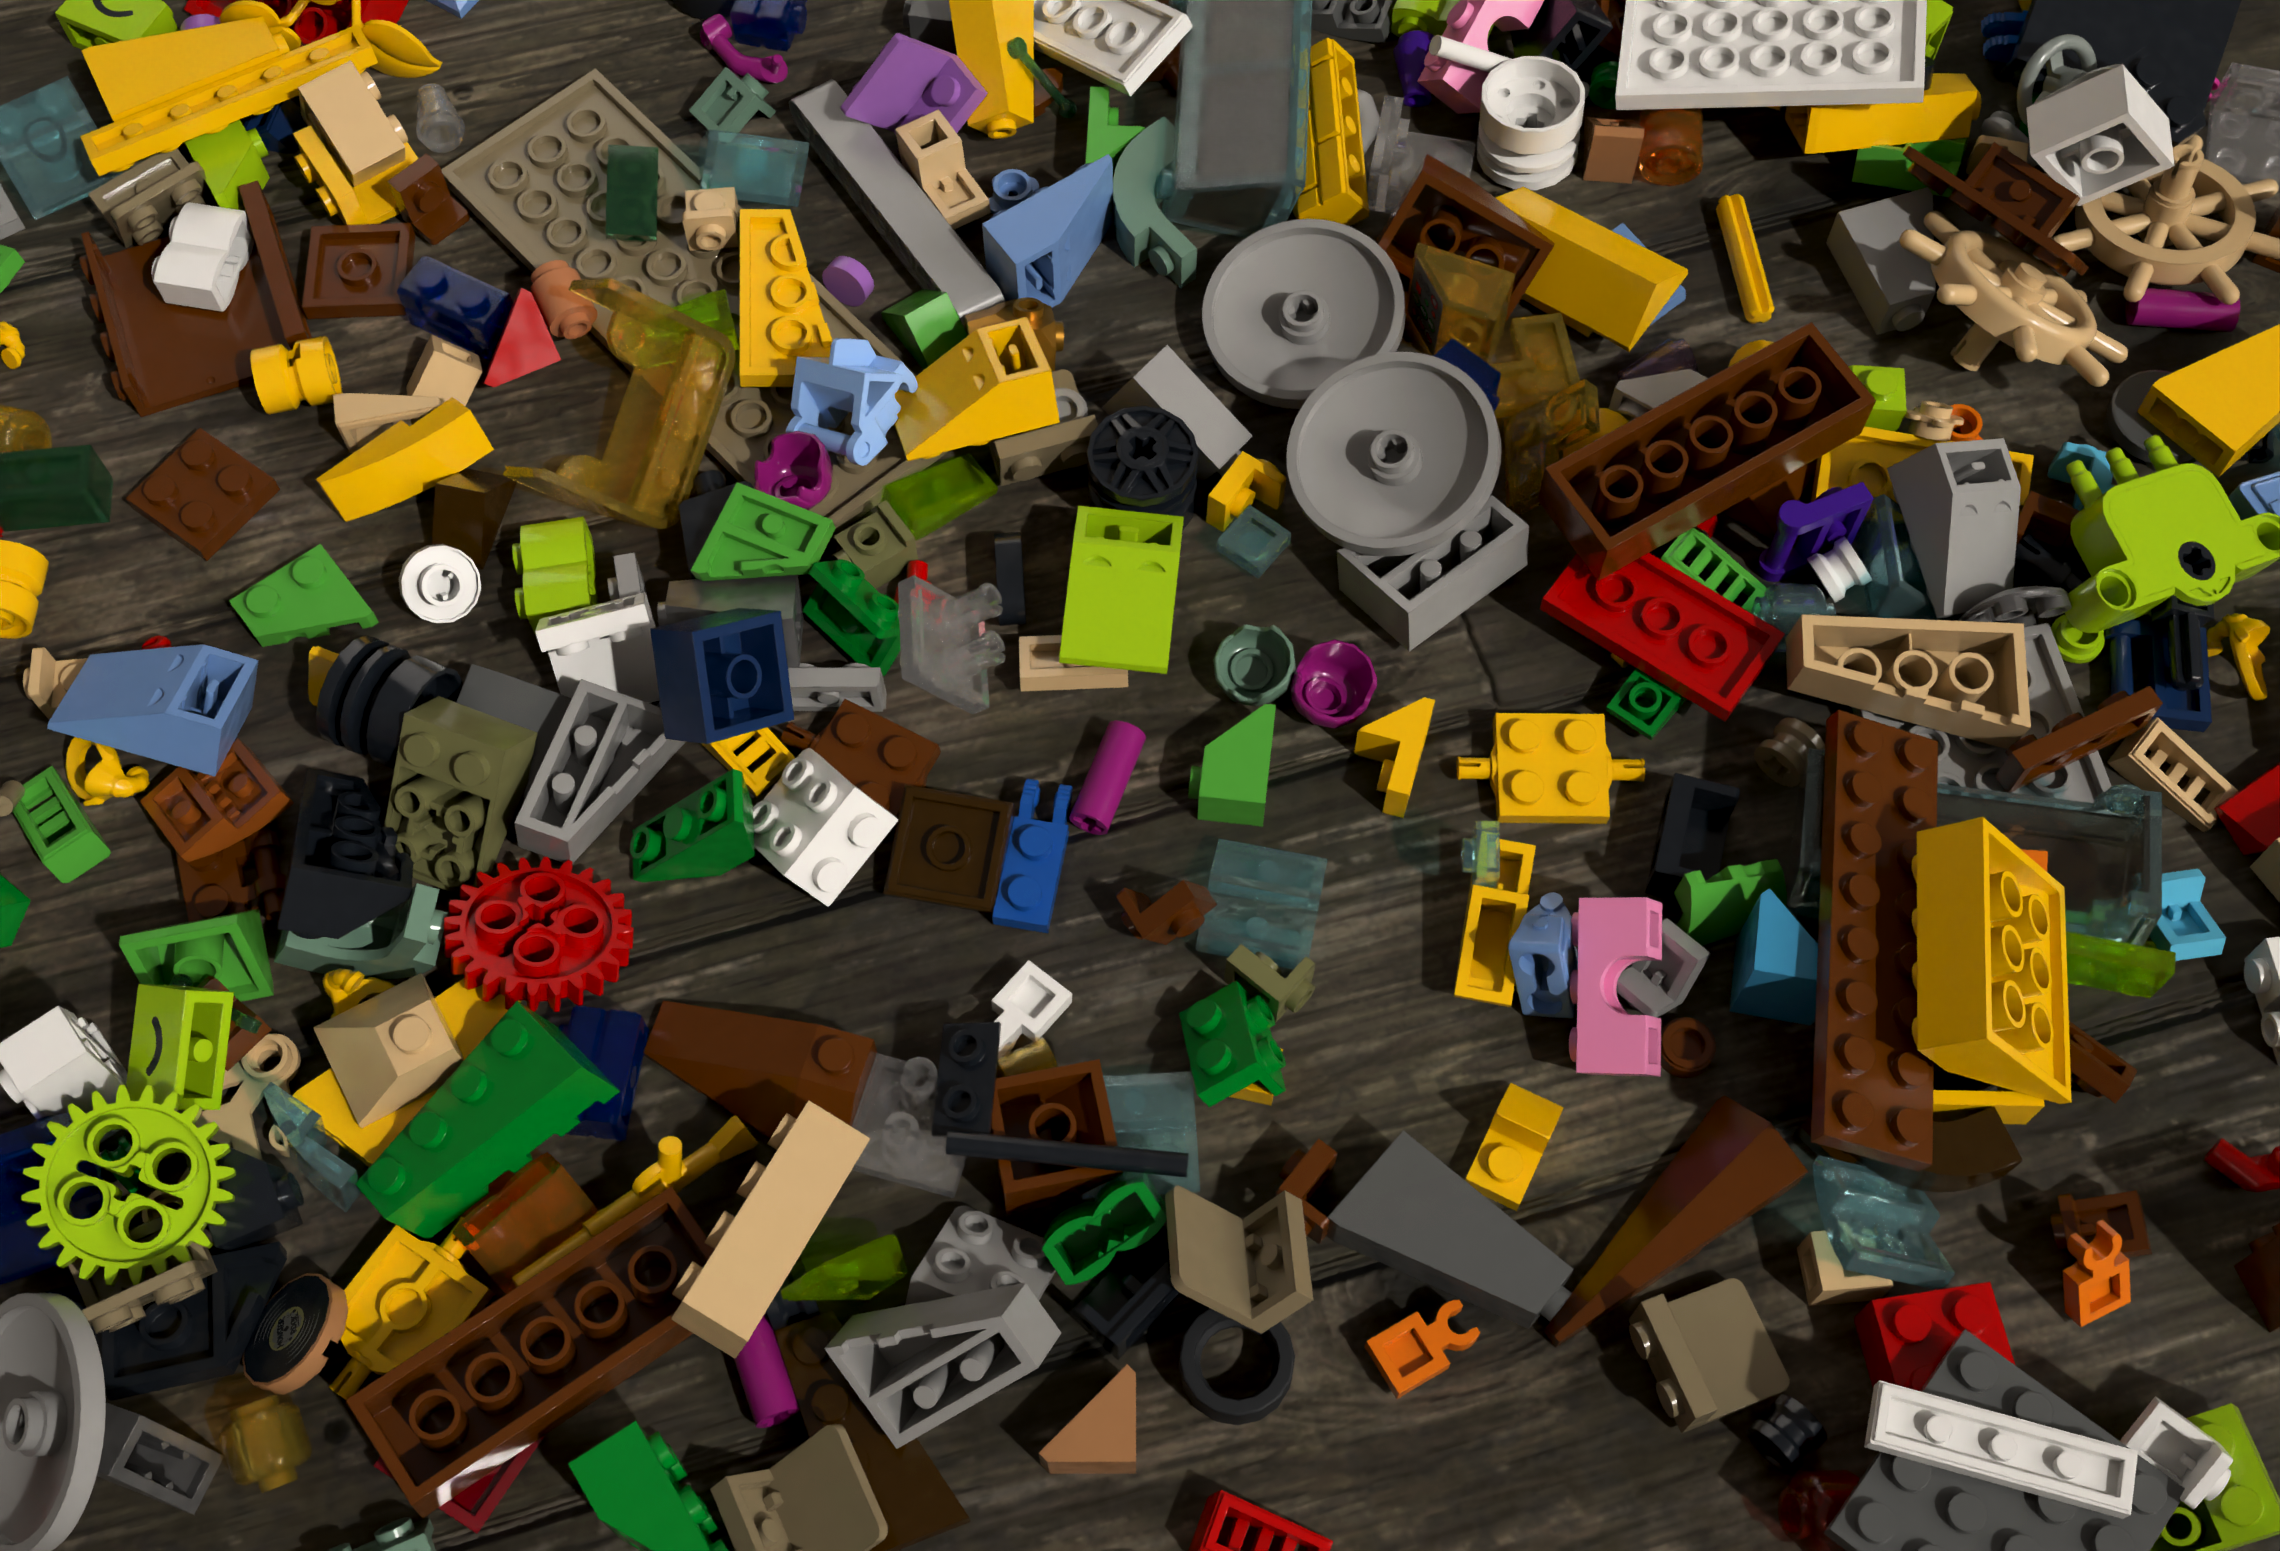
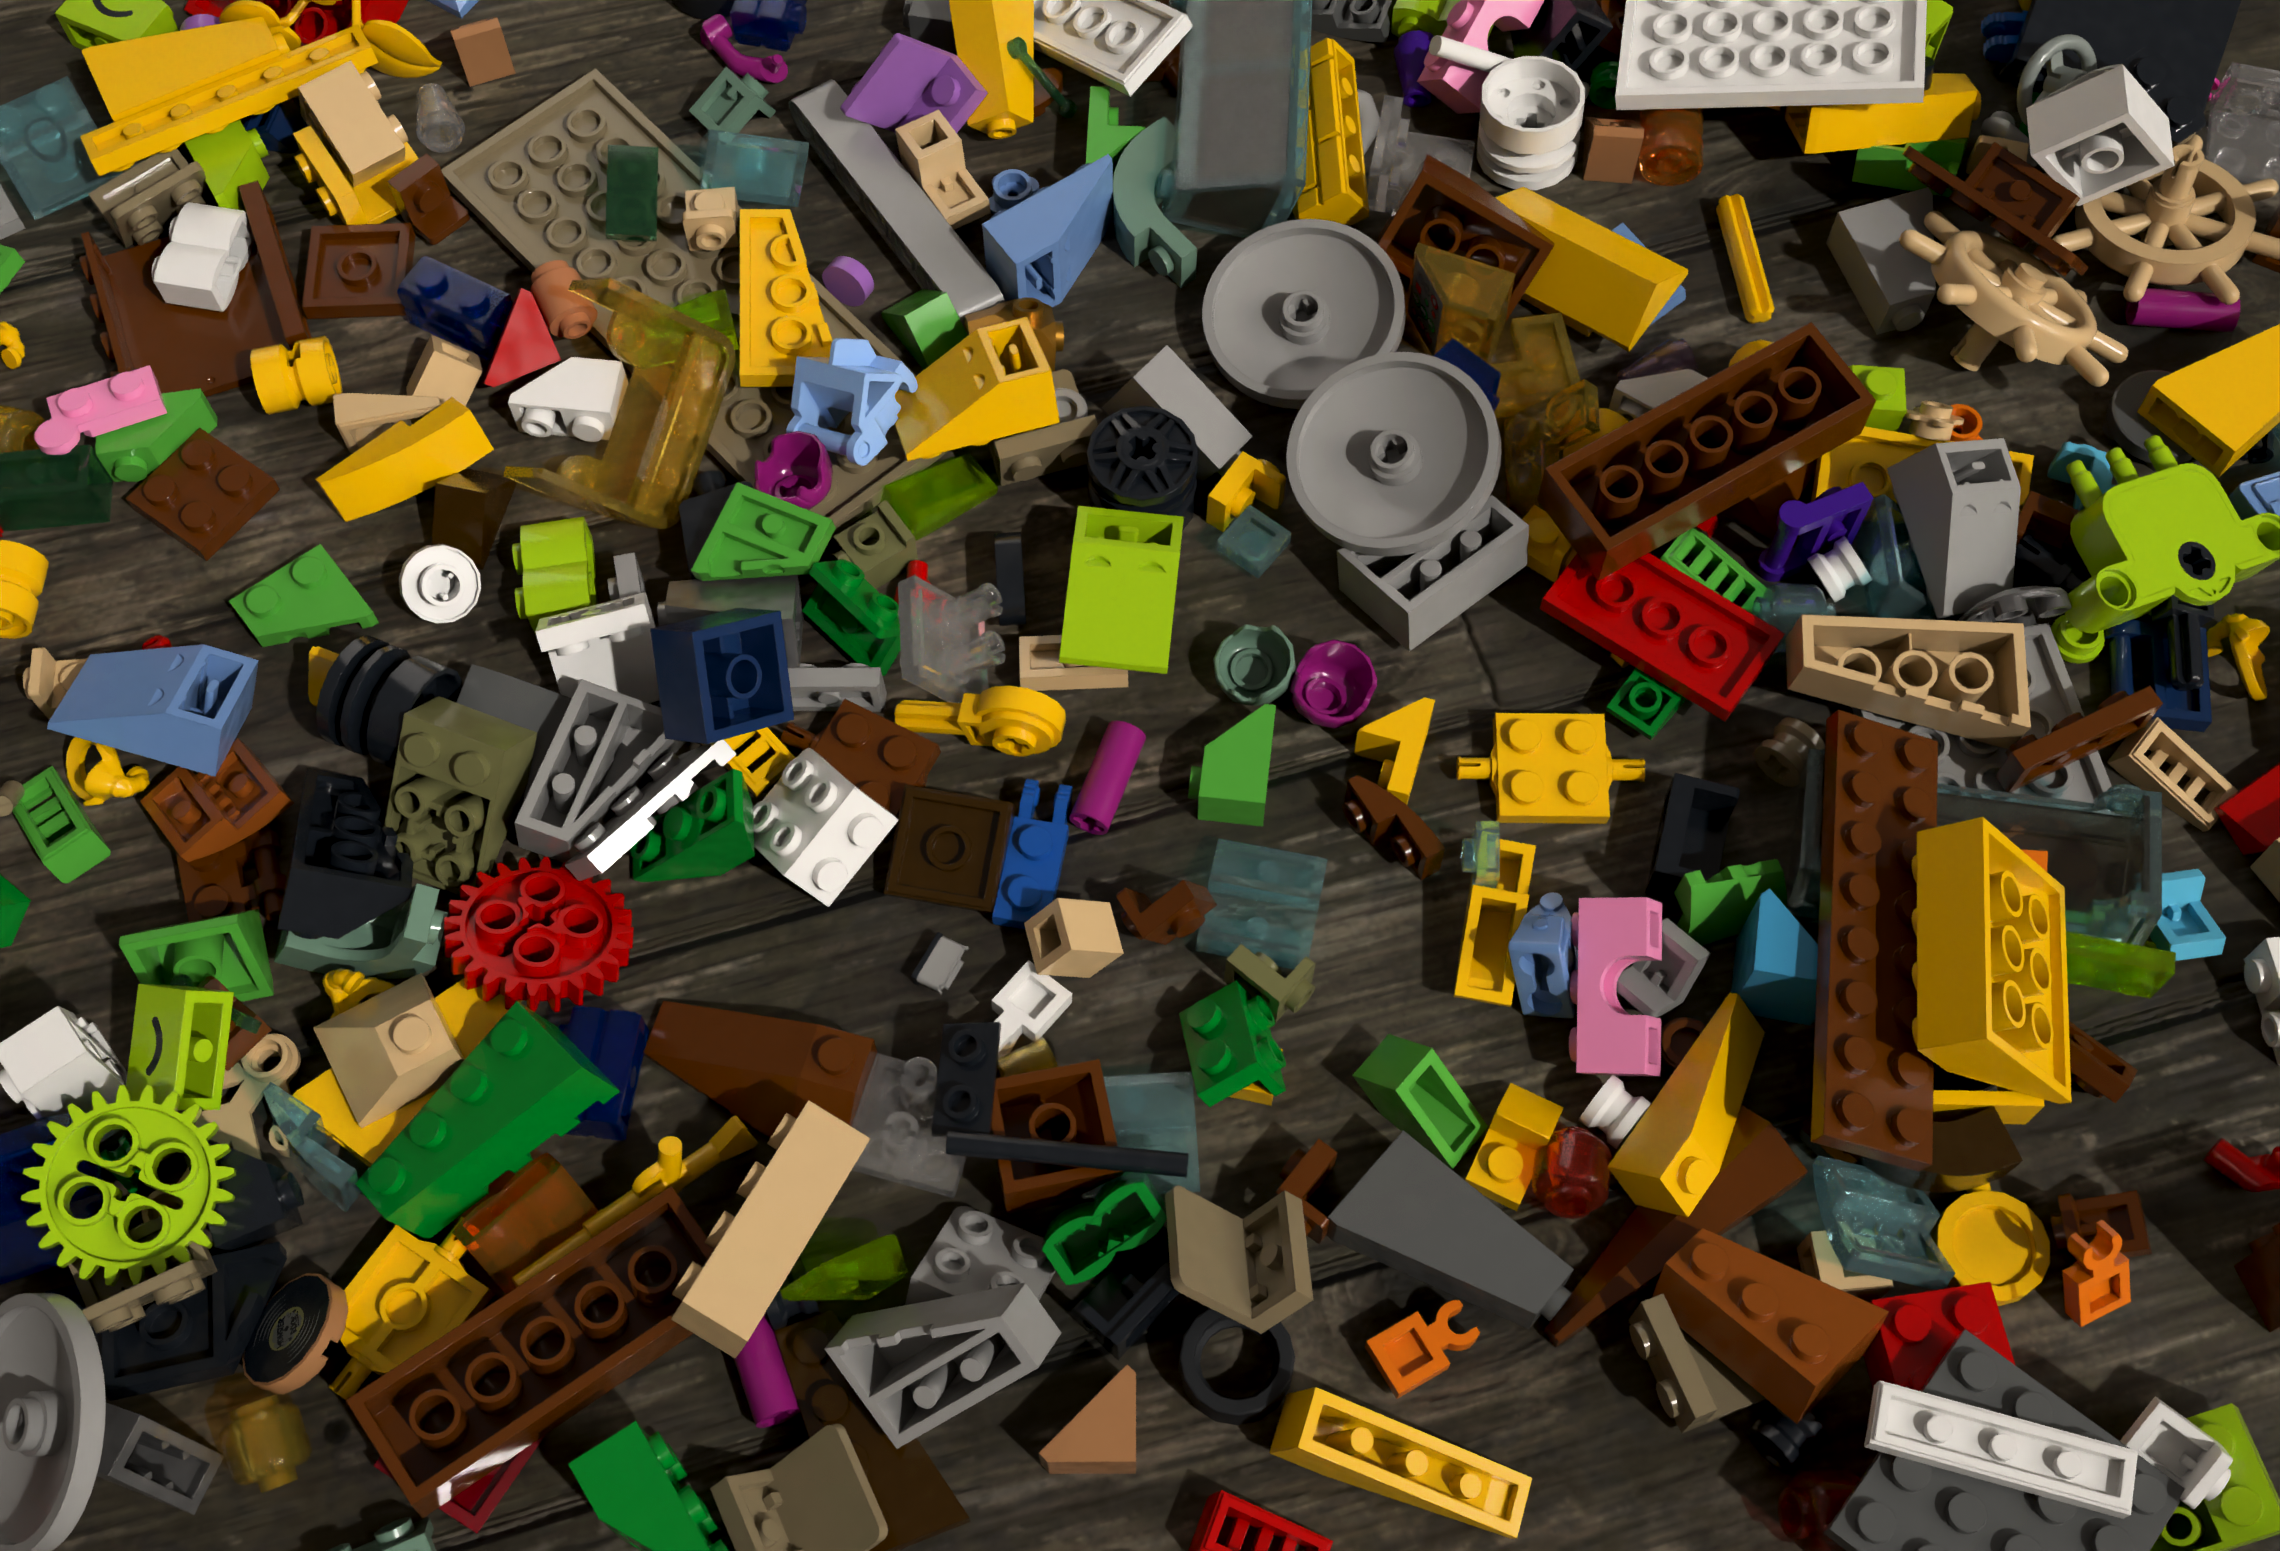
(99, 409): none -> bright pink hinge
(141, 448): none -> bright green slope
(483, 51): none -> medium nougat slope
(572, 400): none -> white slope
(633, 819): none -> light grey wing
(939, 964): none -> light grey piece
(1002, 717): none -> yellow piece
(1073, 938): none -> tan brick
(1385, 816): none -> reddish brown slope
(1398, 1462): none -> yellow slope
(1421, 1098): none -> bright green slope
(1547, 546): none -> yellow bracket
(1572, 1173): none -> clear red head
(1614, 1111): none -> white wheel
(1690, 1122): none -> yellow slope
(1768, 1320): none -> dark orange wedge
(1993, 1241): none -> yellow piece

